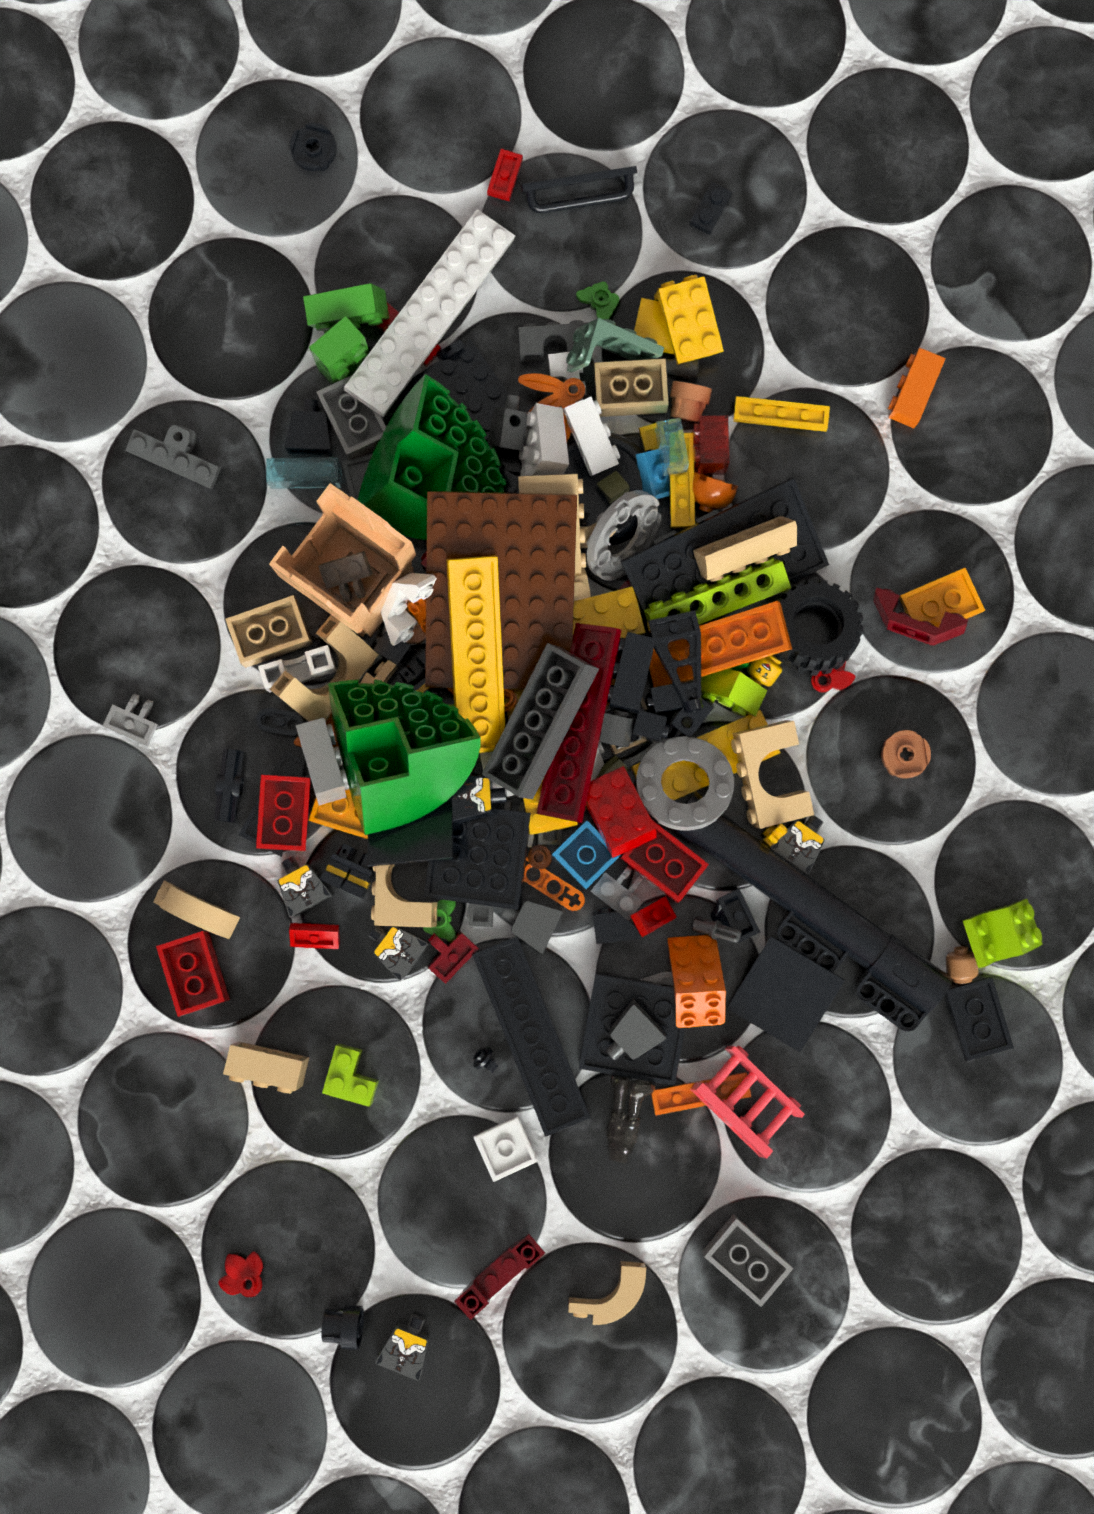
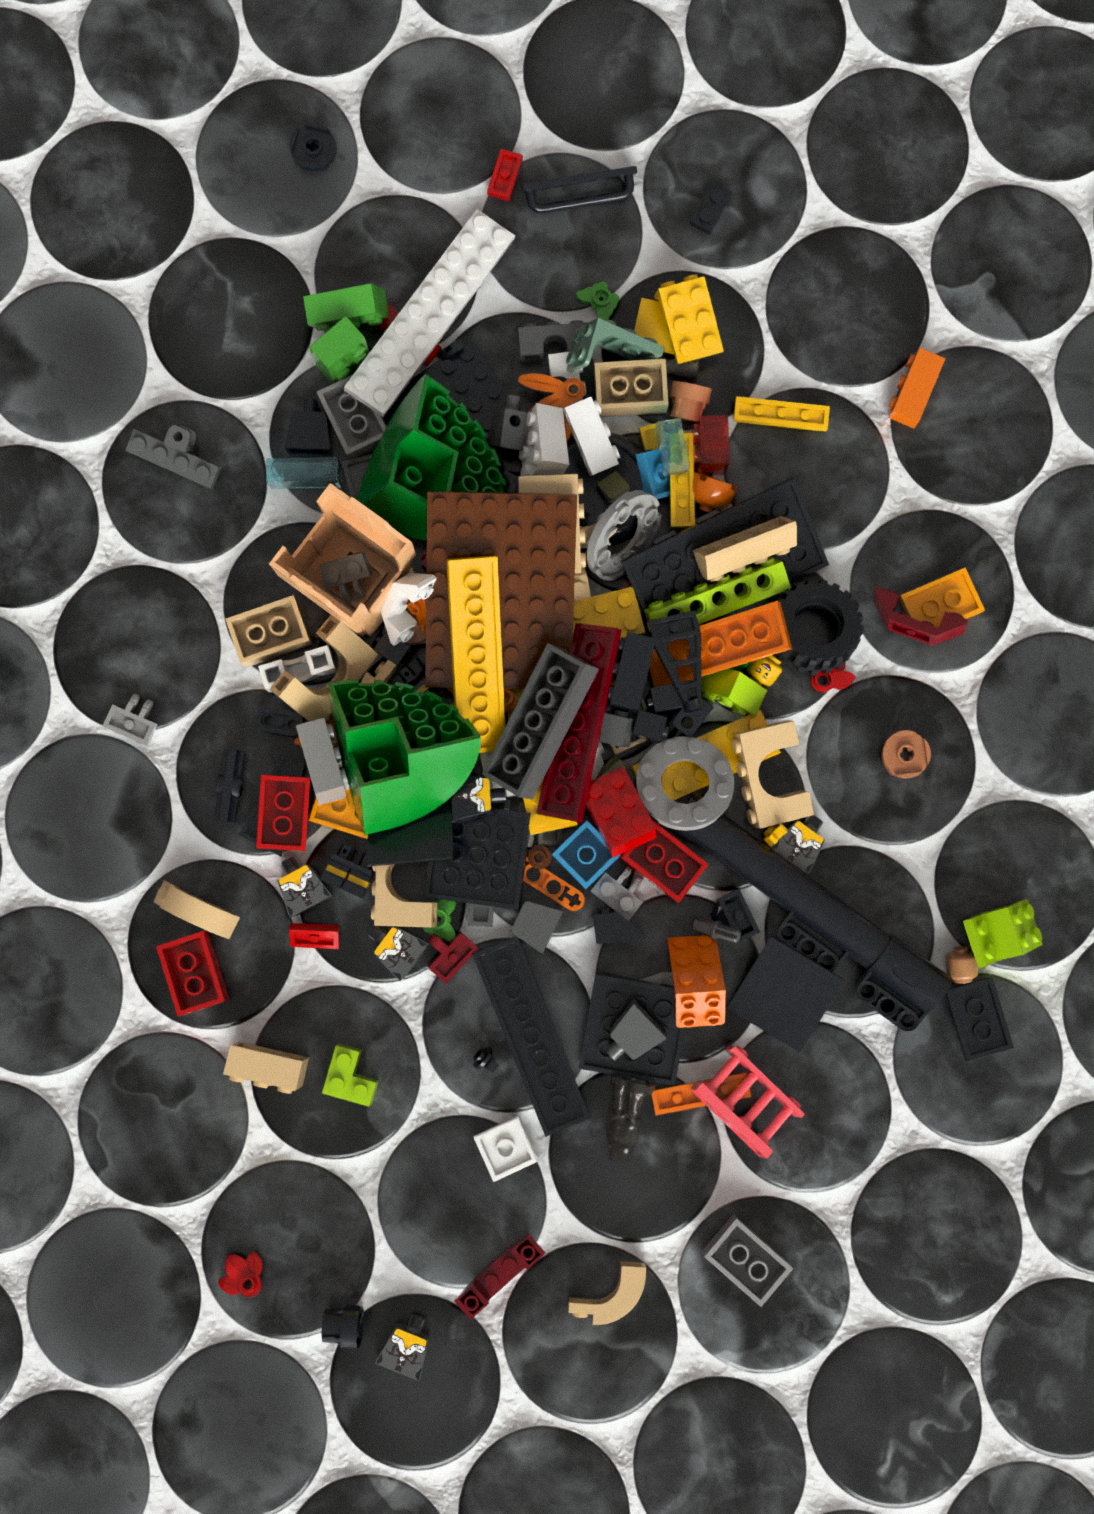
(653, 916): red plate -> none

